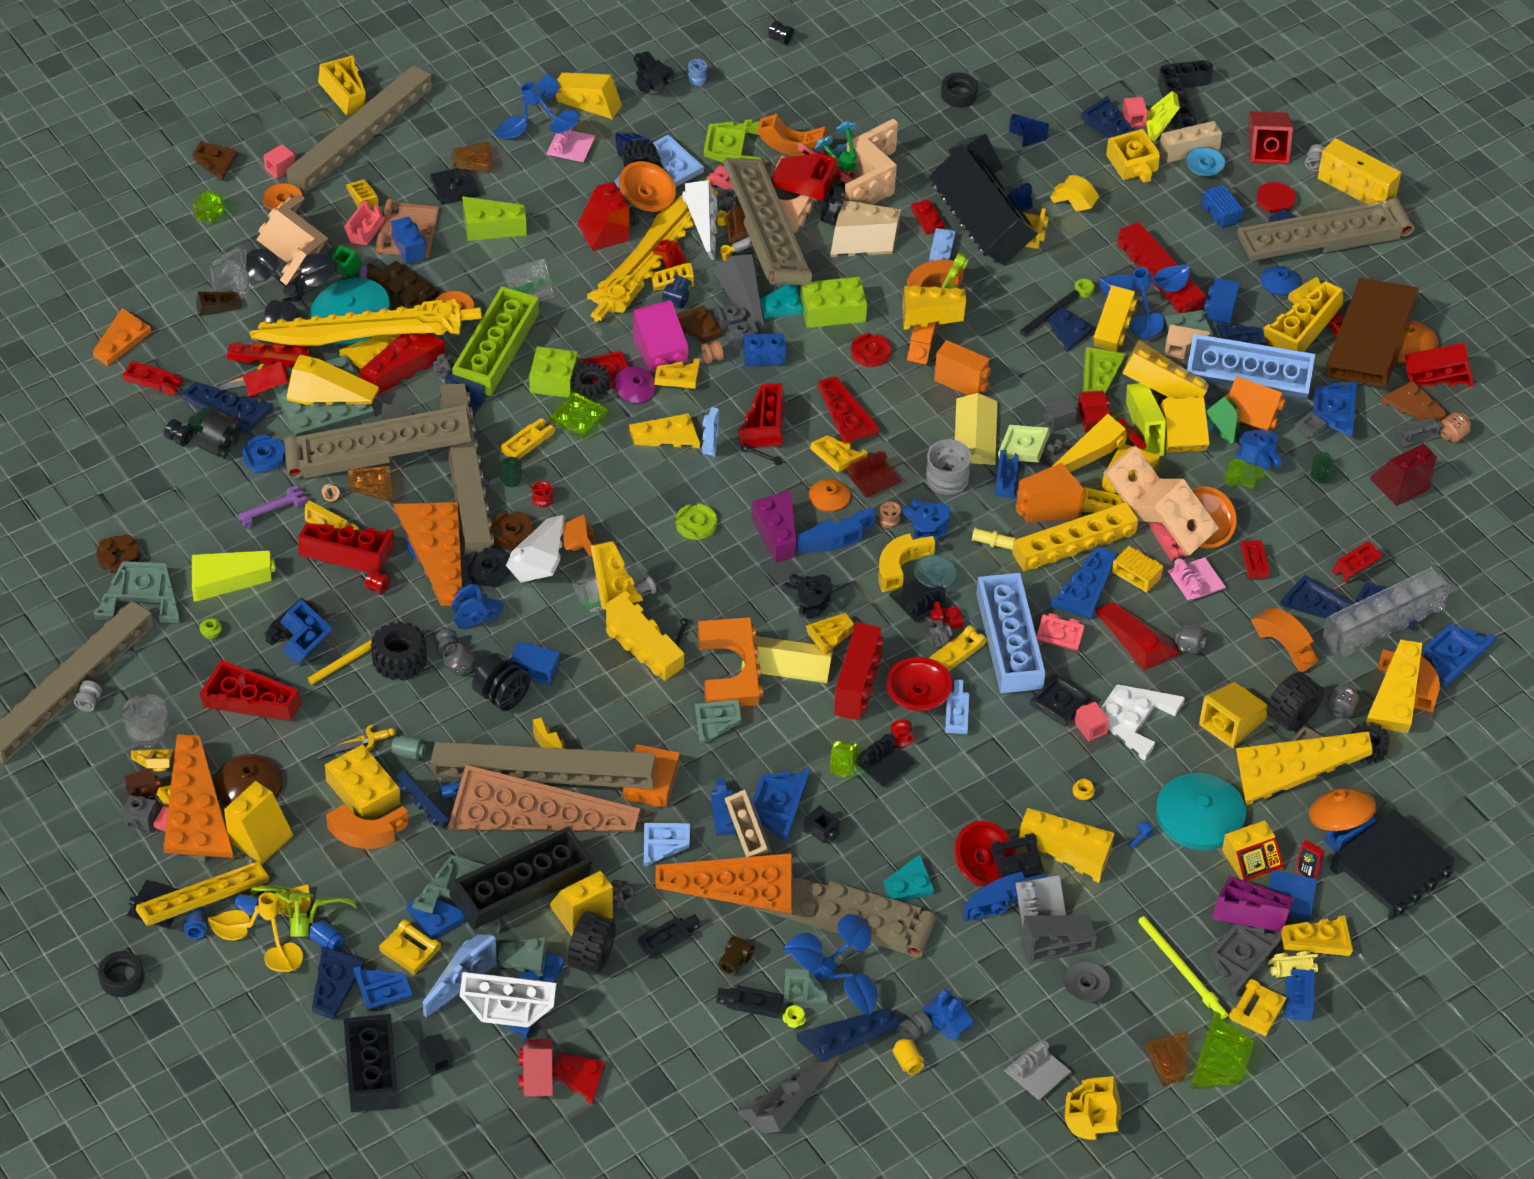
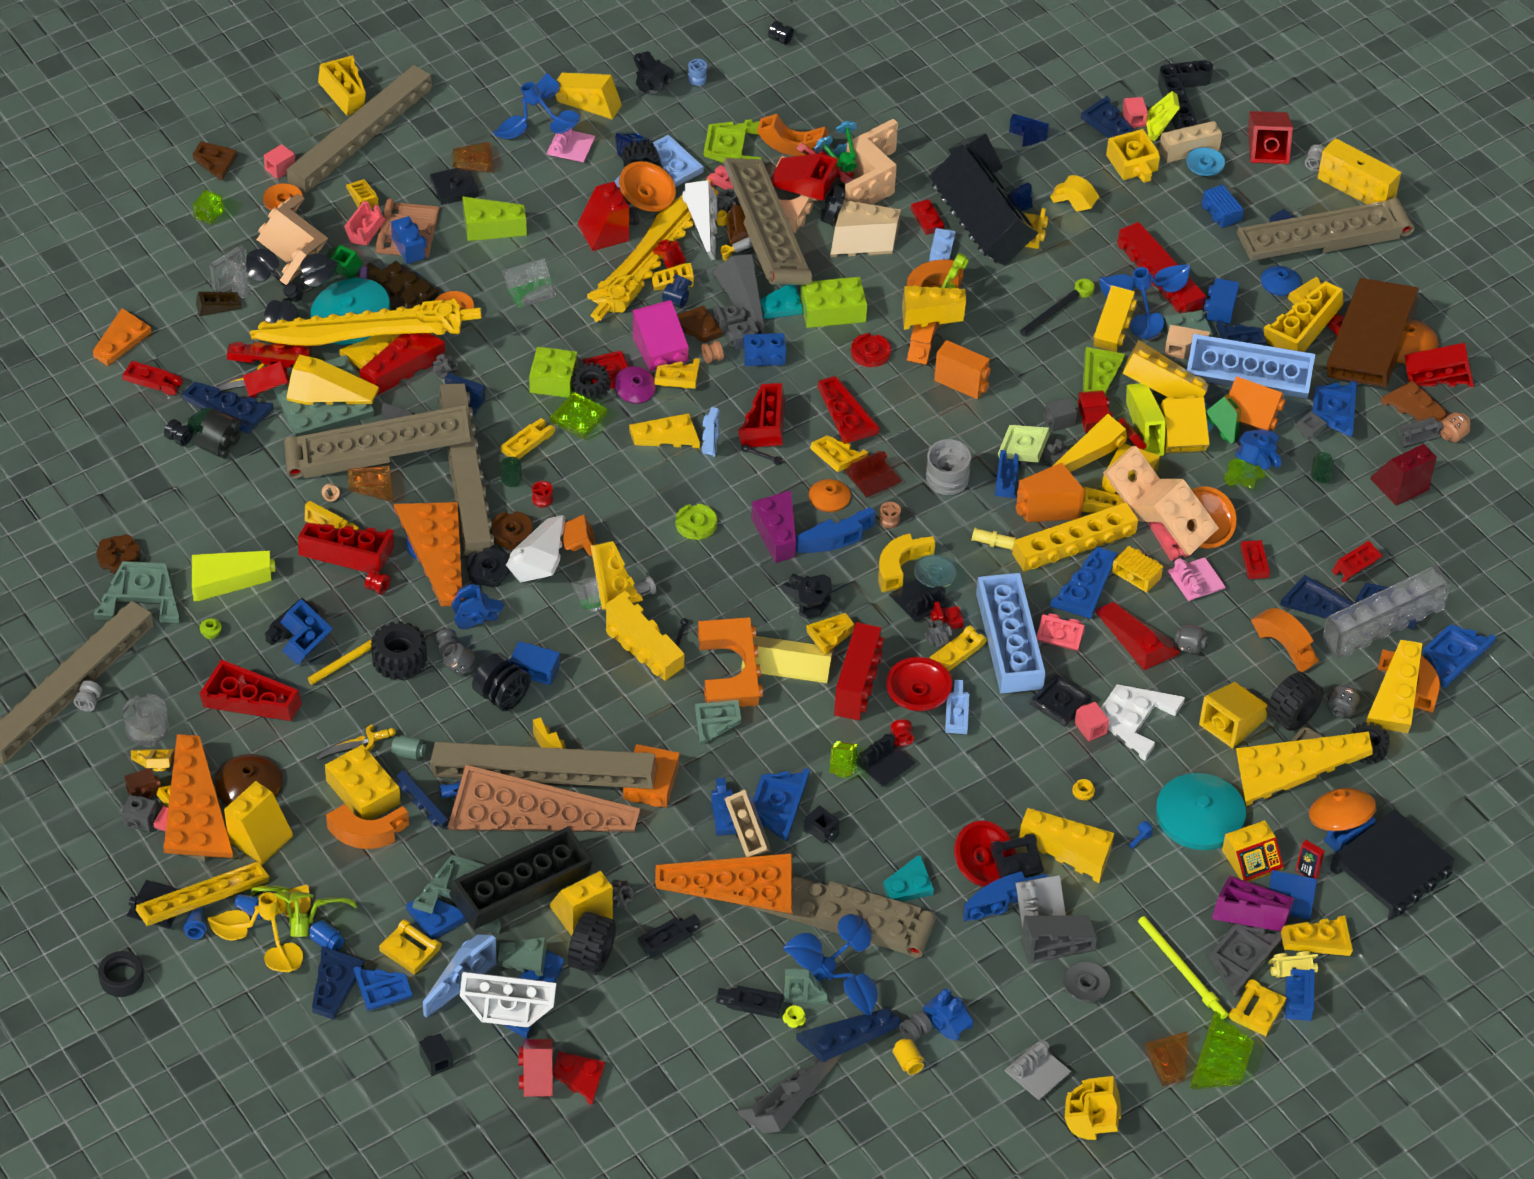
(263, 463): blue plate -> none
(294, 495): medium lavender hinge -> none
(371, 1063): black brick -> none
(497, 338): lime brick -> none
(664, 840): light blue wing -> none
(736, 953): dark brown piece -> none
(927, 518): blue hinge -> none
(959, 80): black tyre -> none
(977, 427): light yellow slope -> none
(1069, 328): dark blue wing -> none
(1275, 197): red tile -> none

